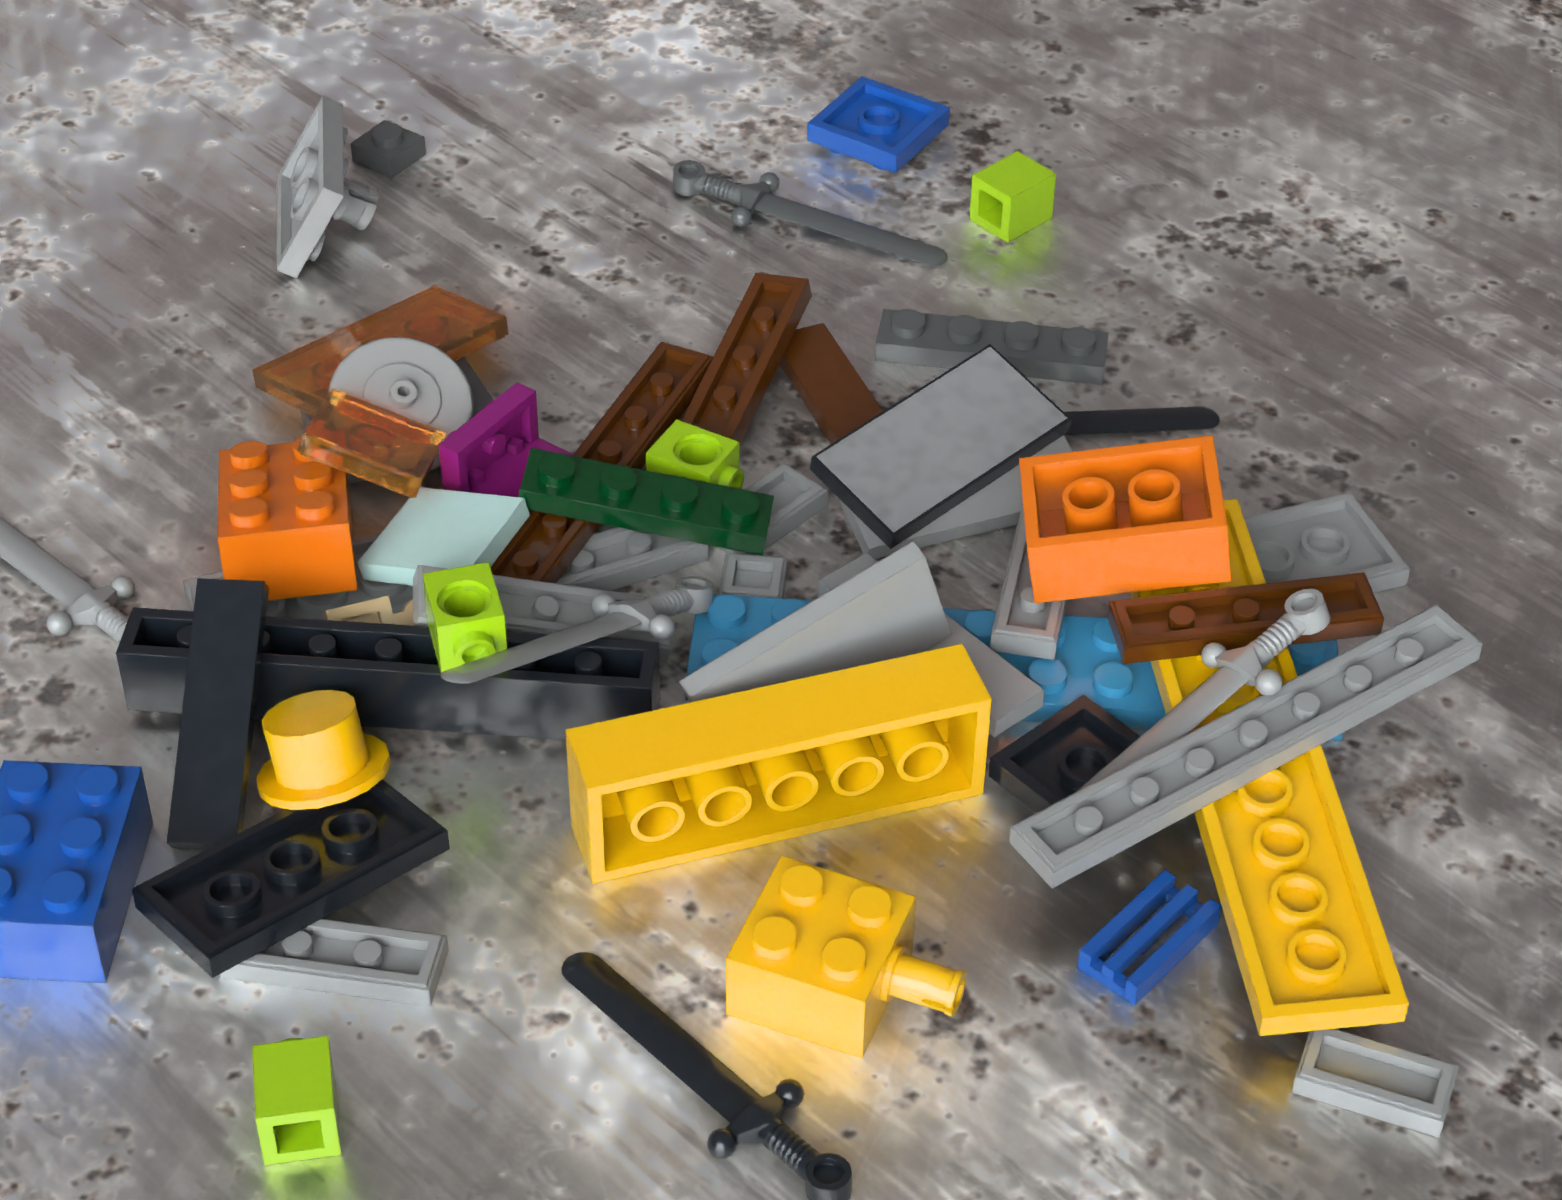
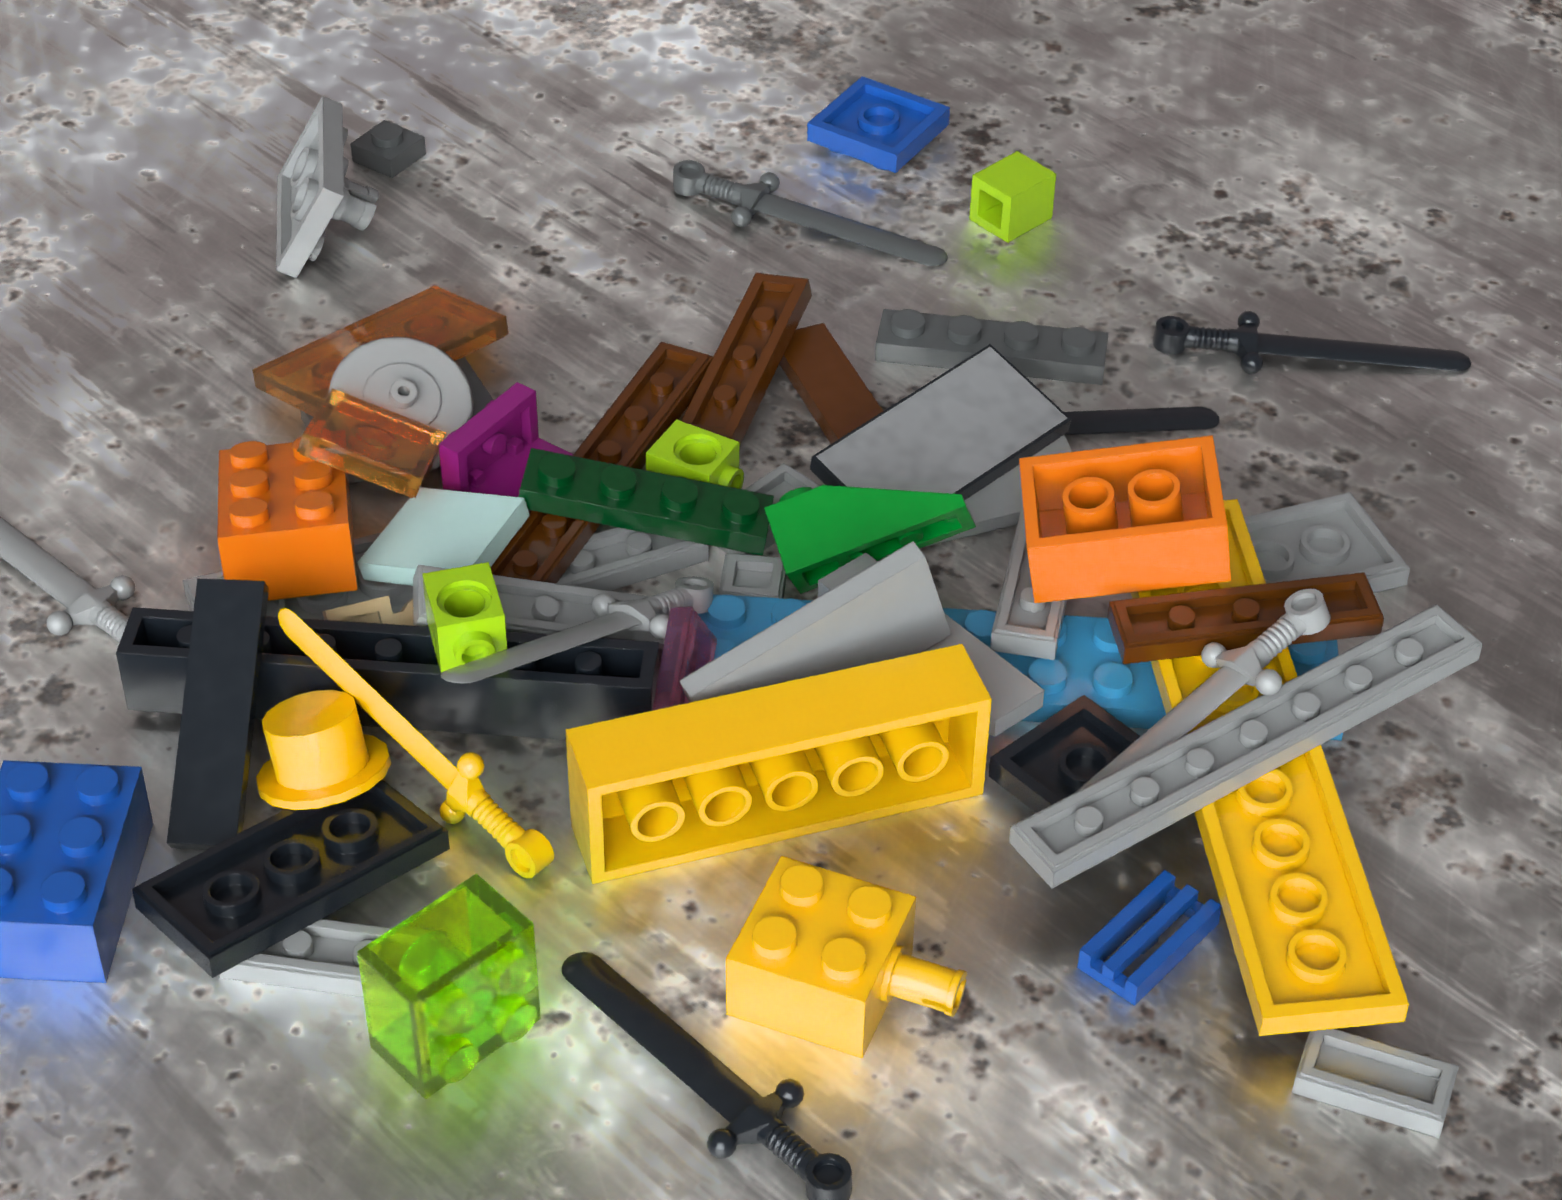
(296, 1100): lime brick -> none
(450, 985): none -> clear neon green brick
(525, 851): none -> yellow sword
(686, 649): none -> clear pink tile
(836, 524): none -> green slope
(1175, 335): none -> black sword

